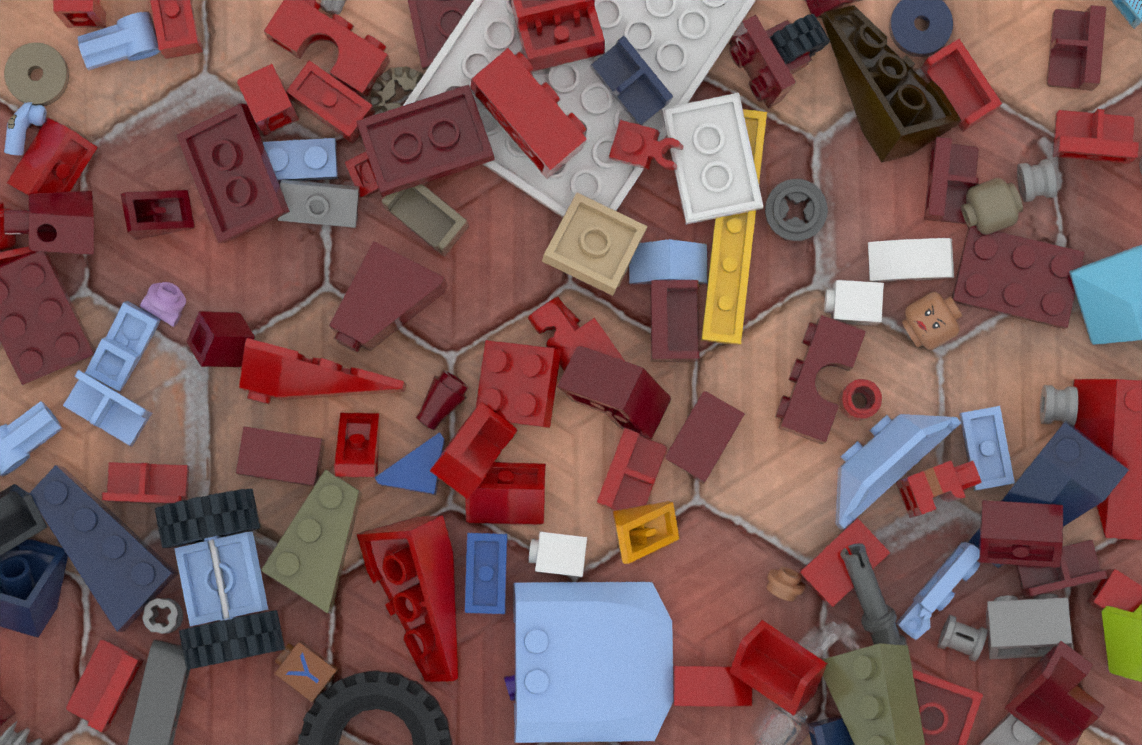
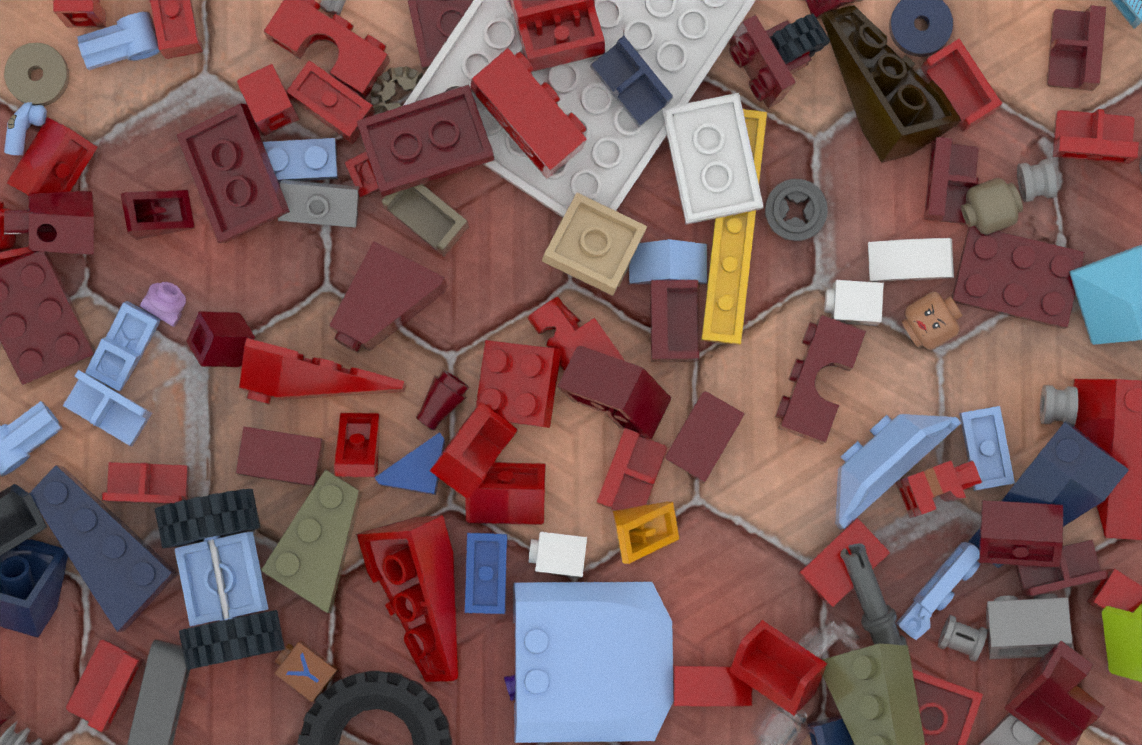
(150, 613): light grey bush -> none
(640, 144): red plate -> none
(785, 583): nougat plate -> none
(869, 391): red brick -> none

